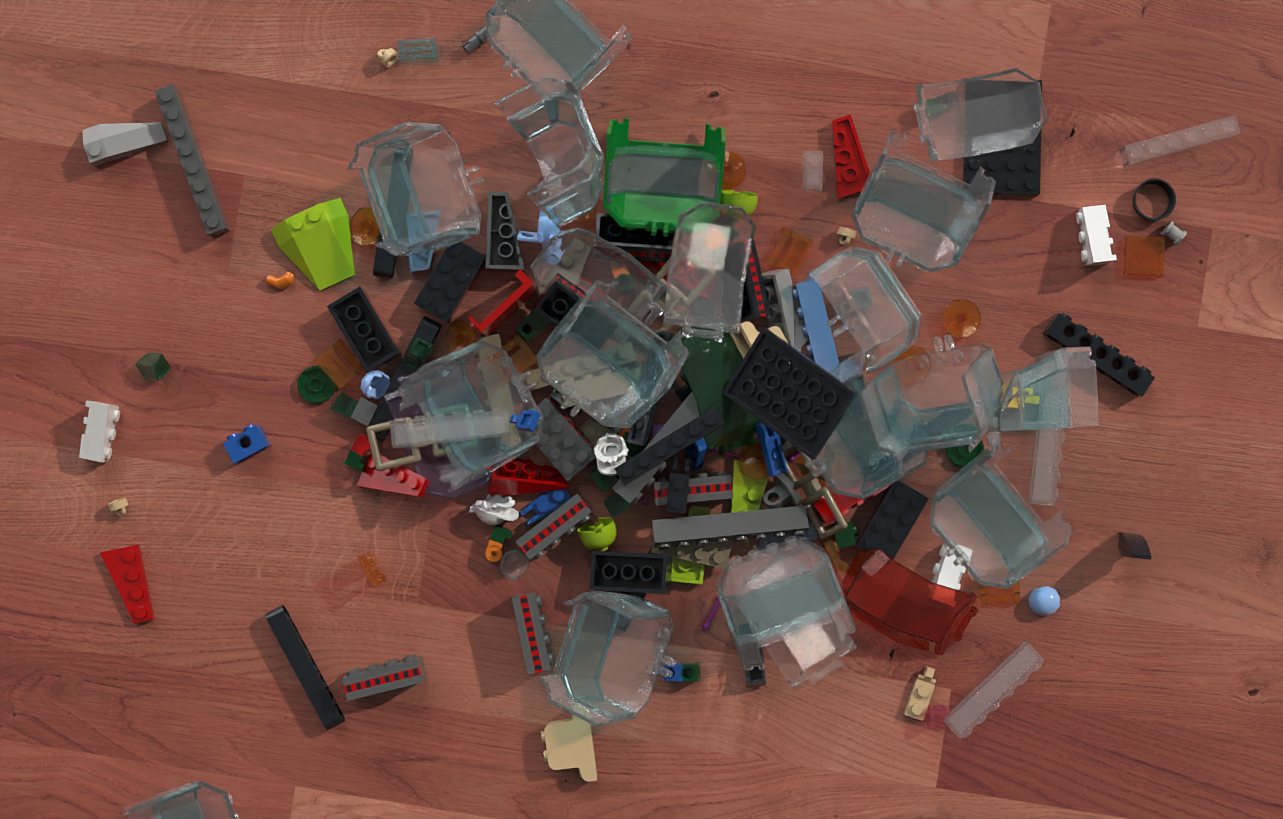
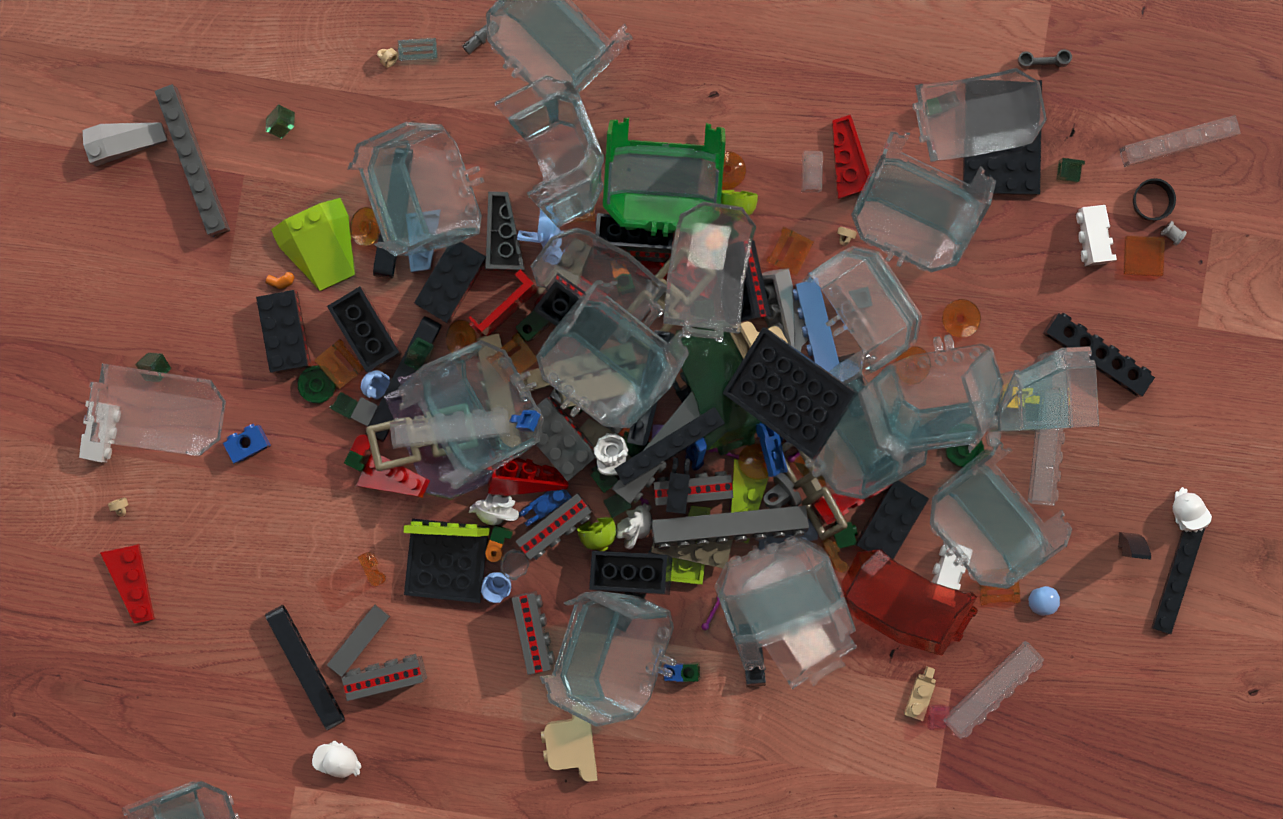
(155, 410): none -> clear windscreen
(280, 121): none -> clear green panel
(283, 331): none -> black brick
(336, 760): none -> white hair
(358, 640): none -> dark grey tile
(445, 565): none -> black plate
(451, 529): none -> lime wing
(495, 587): none -> light blue hair
(635, 526): none -> white hair
(1062, 59): none -> dark grey bar
(1069, 169): none -> clear green panel
(1177, 581): none -> black plate
(1190, 511): none -> white hair

